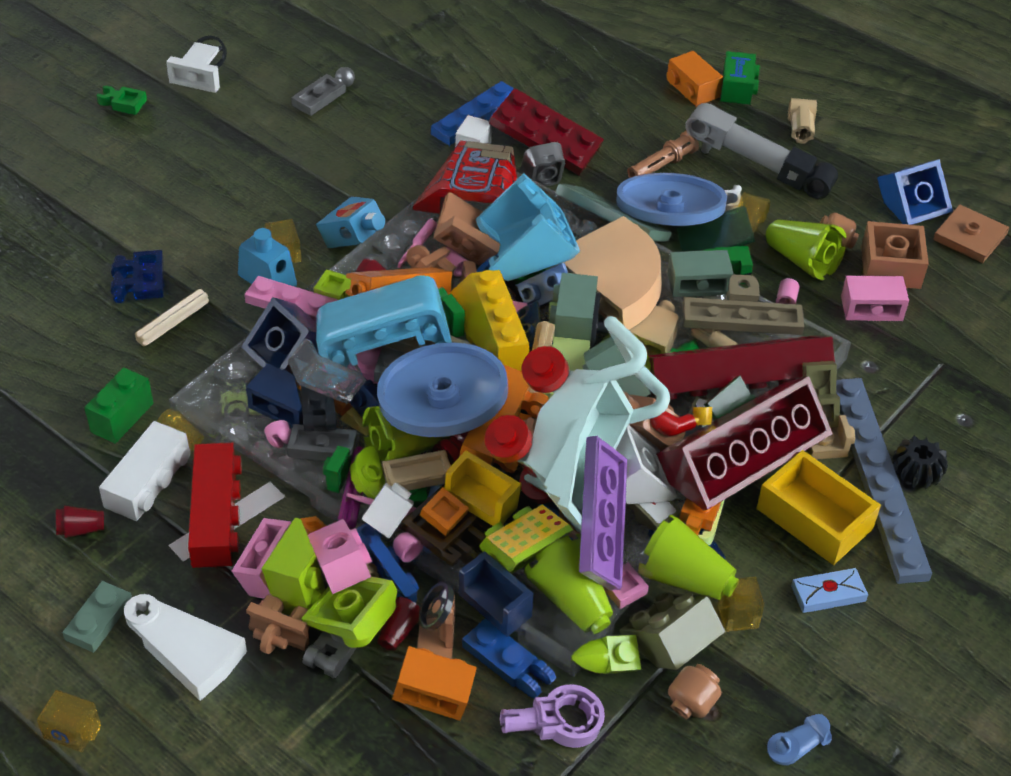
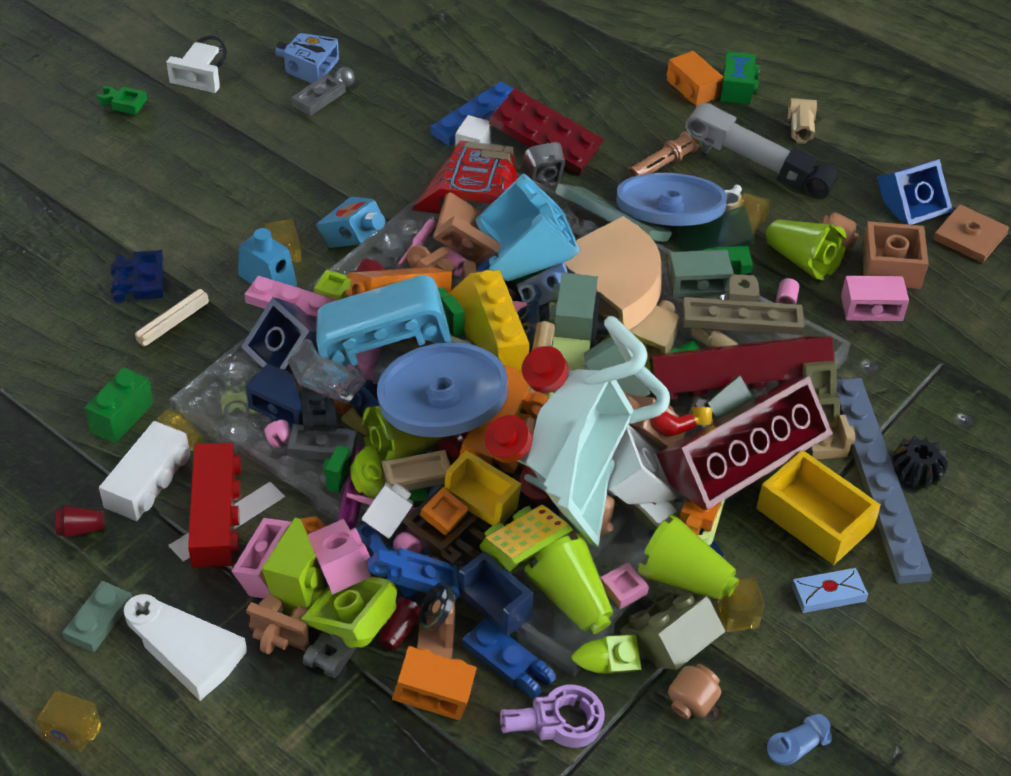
(309, 56): none -> medium blue torso
(413, 570): none -> blue hinge
(603, 514): medium lavender tile -> none

